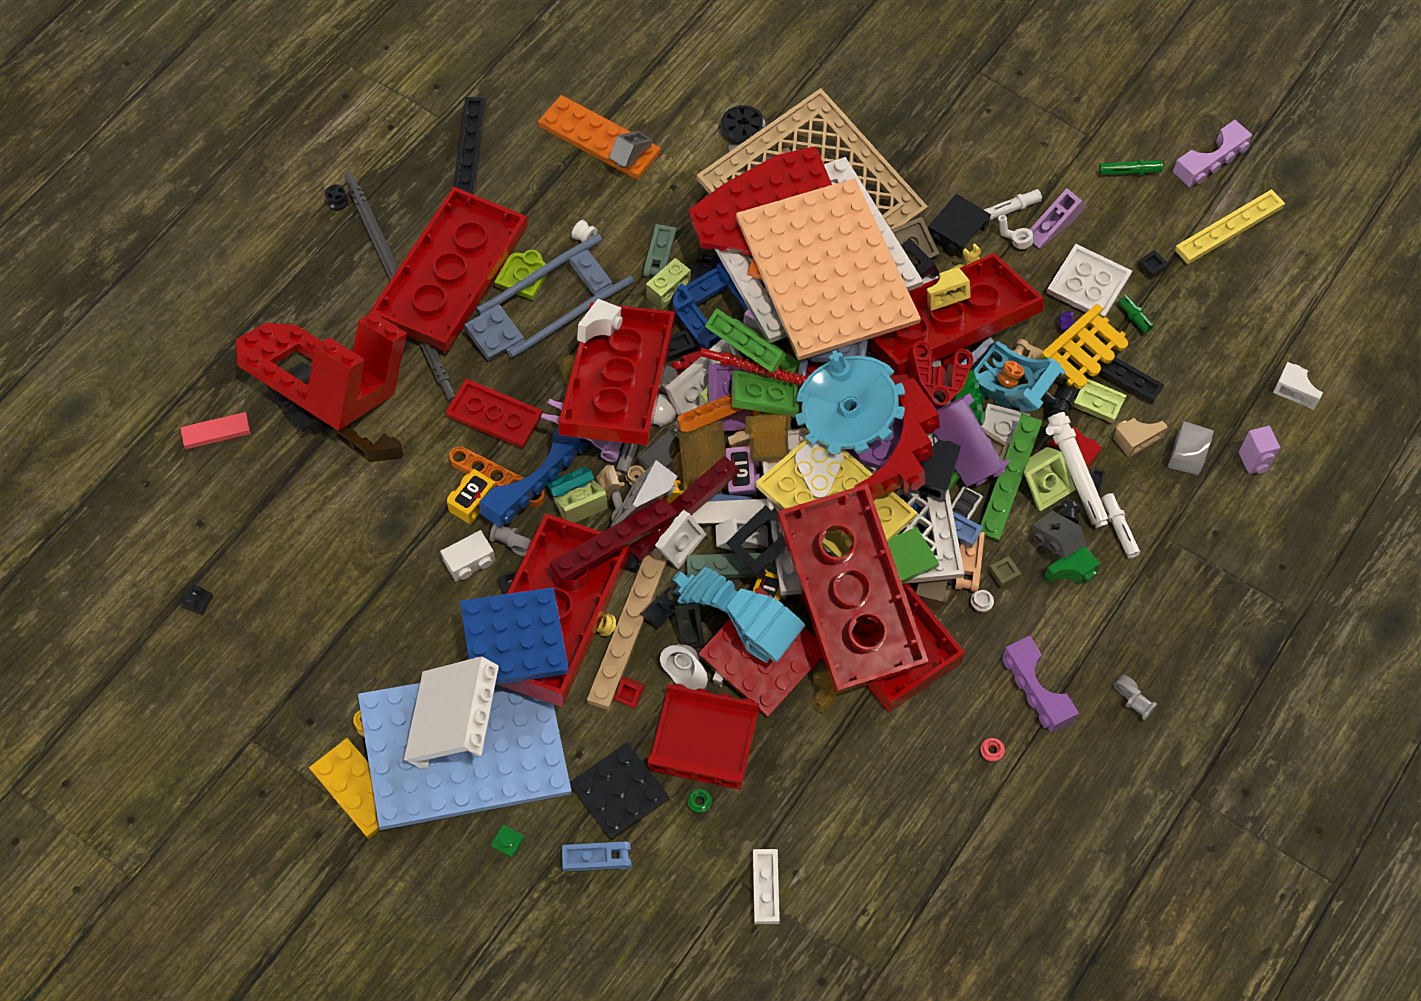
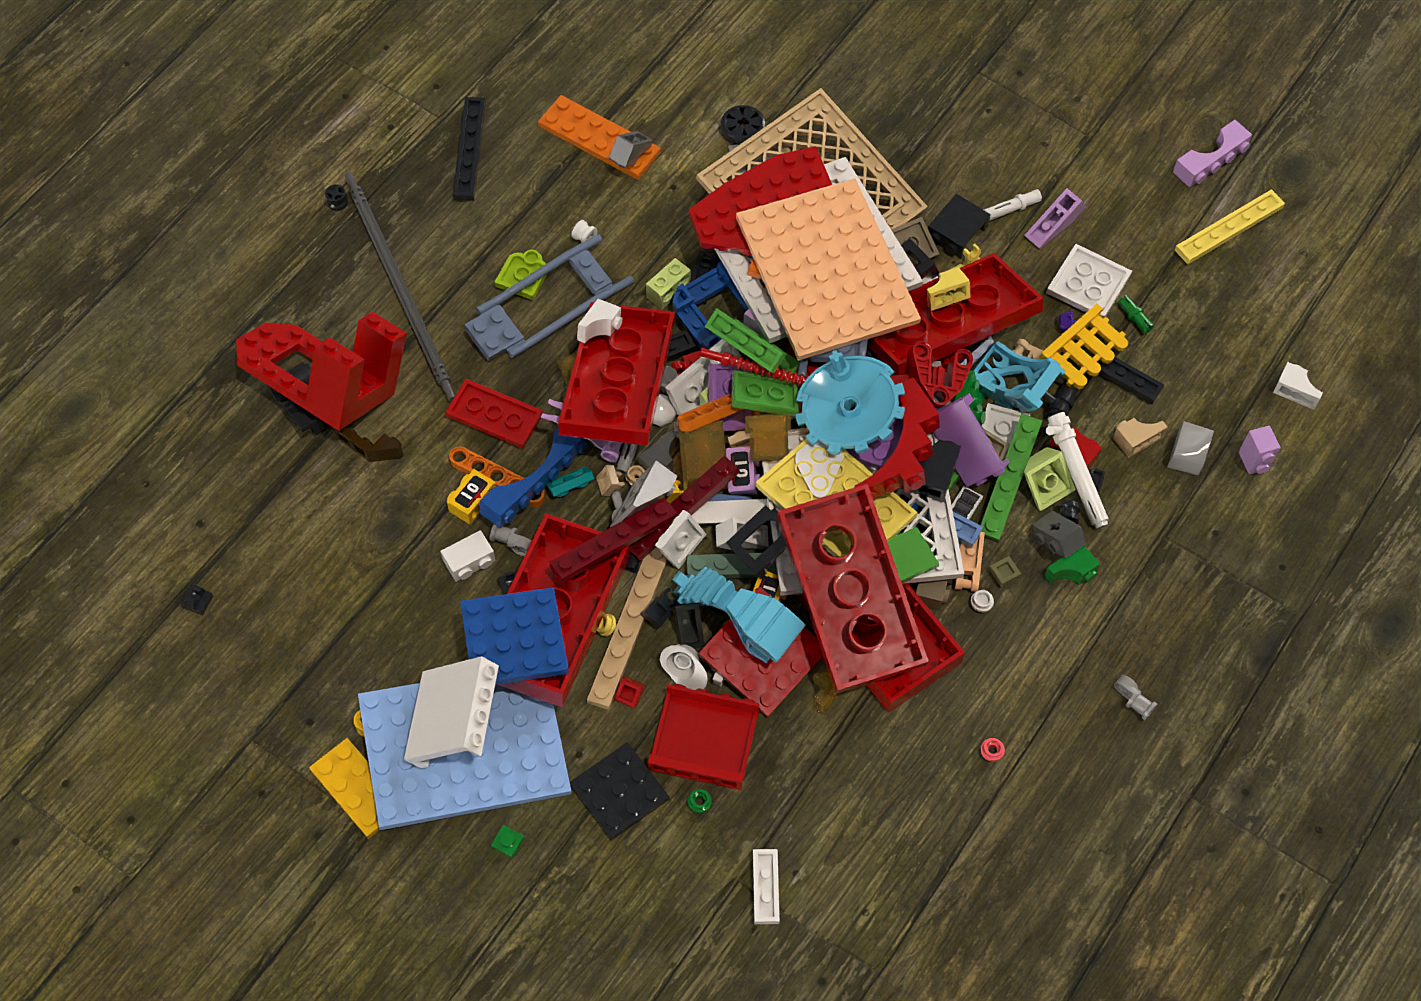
(215, 430): coral tile -> none
(450, 268): red plate -> none
(582, 502): yellowish green slope -> none
(596, 856): medium blue plate -> none
(659, 249): sand green plate -> none
(1010, 374): orange wheel -> none
(1021, 238): white plate -> none
(1054, 709): medium lavender arch -> none
(1099, 401): yellowish green plate -> none
(1117, 518): white pin -> none
(1133, 167): green pin -> none
(1152, 264): black plate -> none

